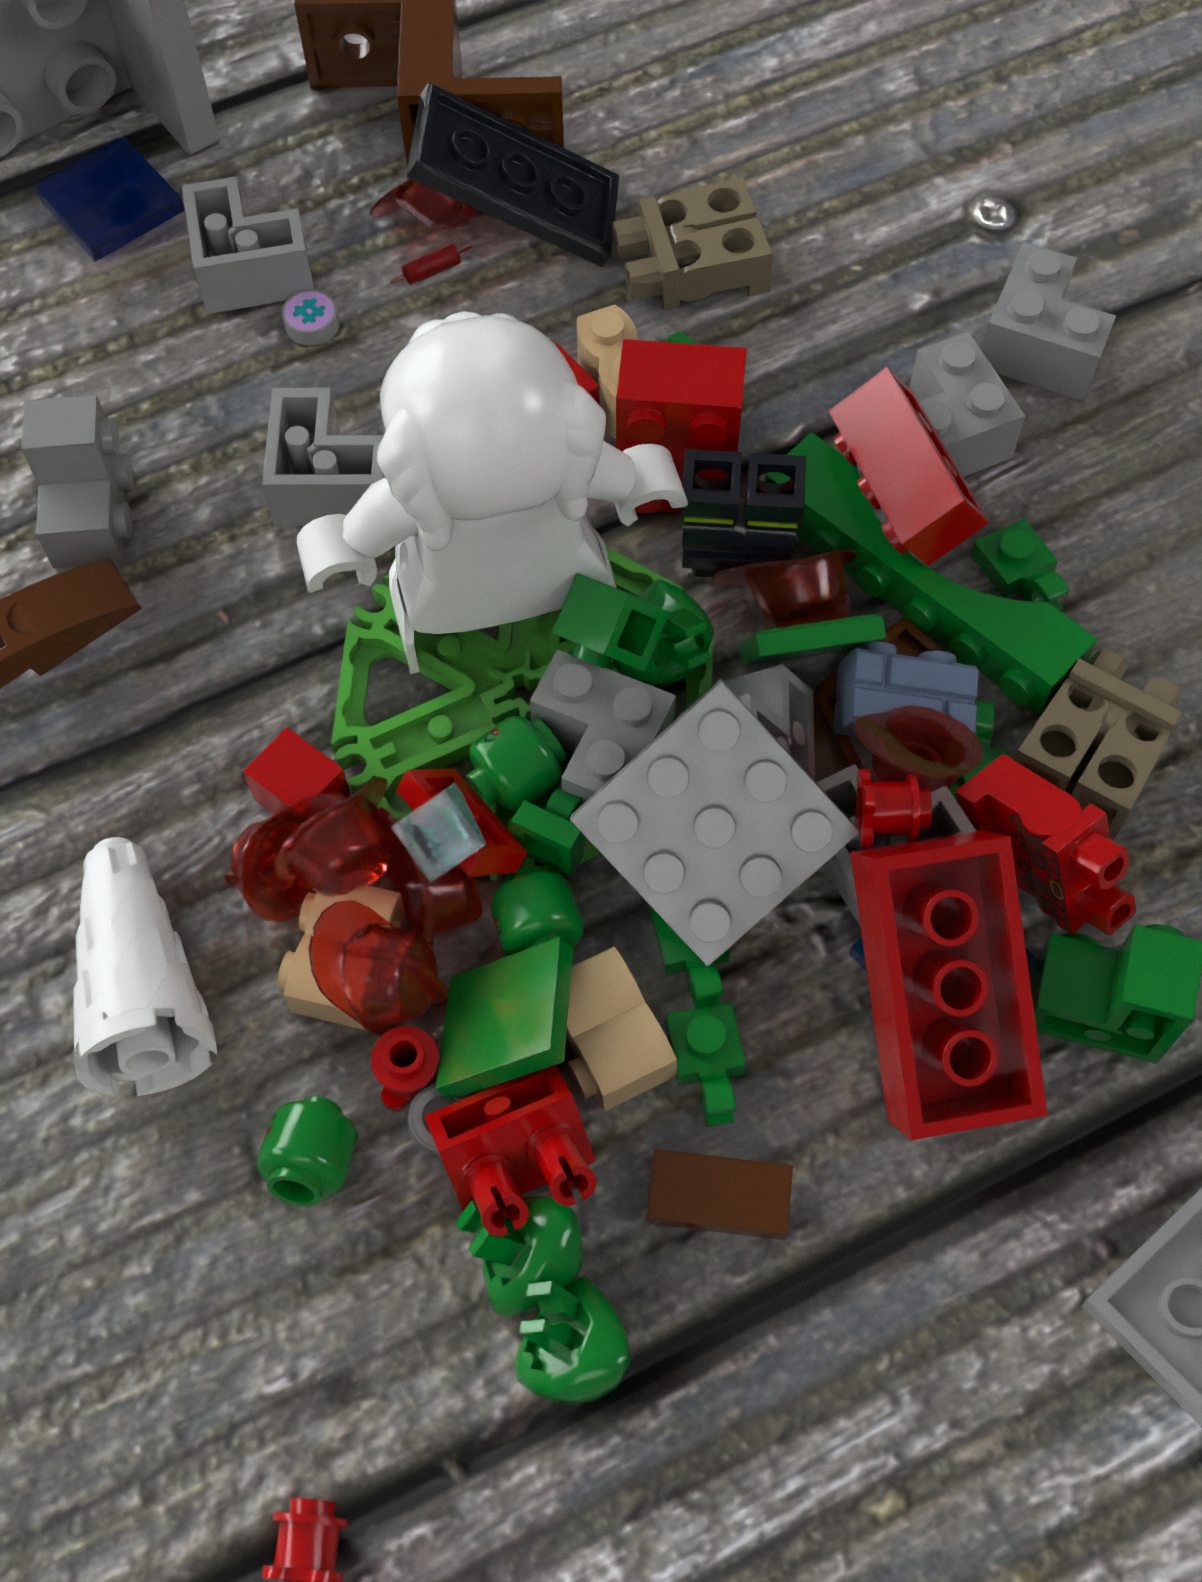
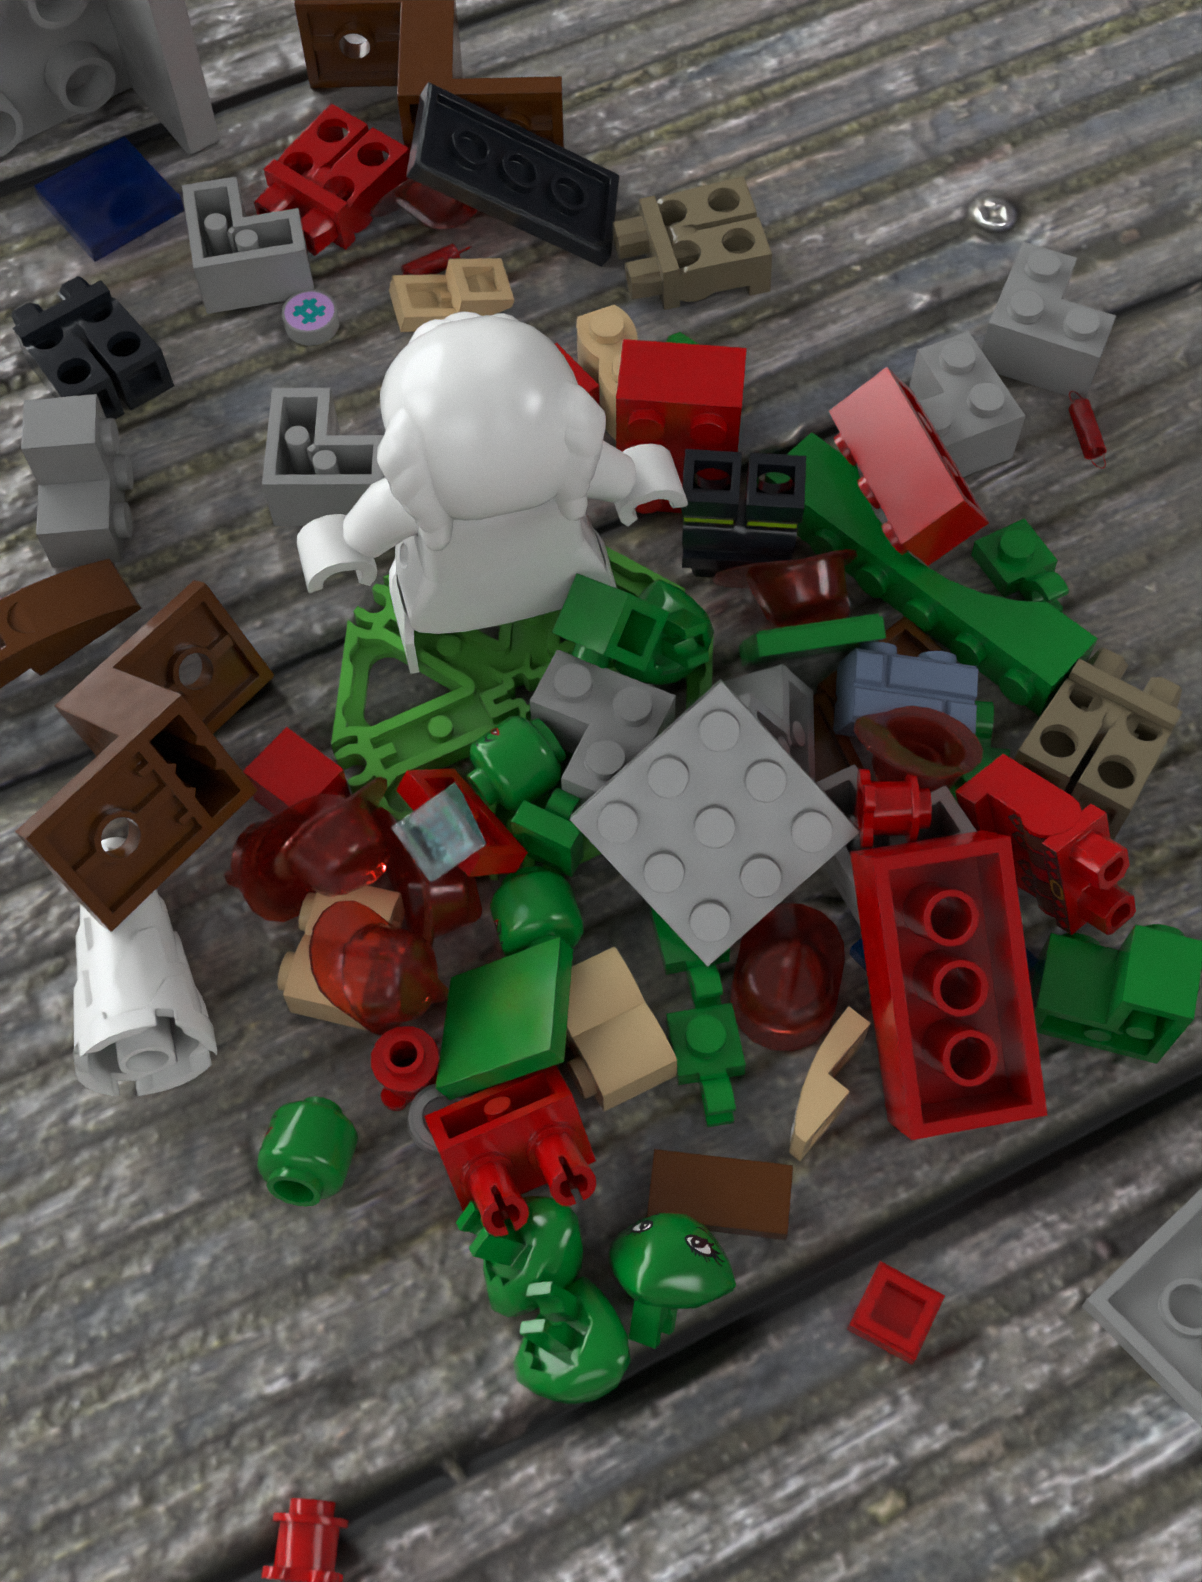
(89, 345): none -> black hips
(152, 757): none -> reddish brown bracket
(333, 177): none -> red hips
(467, 286): none -> tan slope
(666, 1267): none -> green piece
(788, 977): none -> clear red piece
(822, 1095): none -> tan slope
(896, 1312): none -> red tile
(1087, 429): none -> red piece

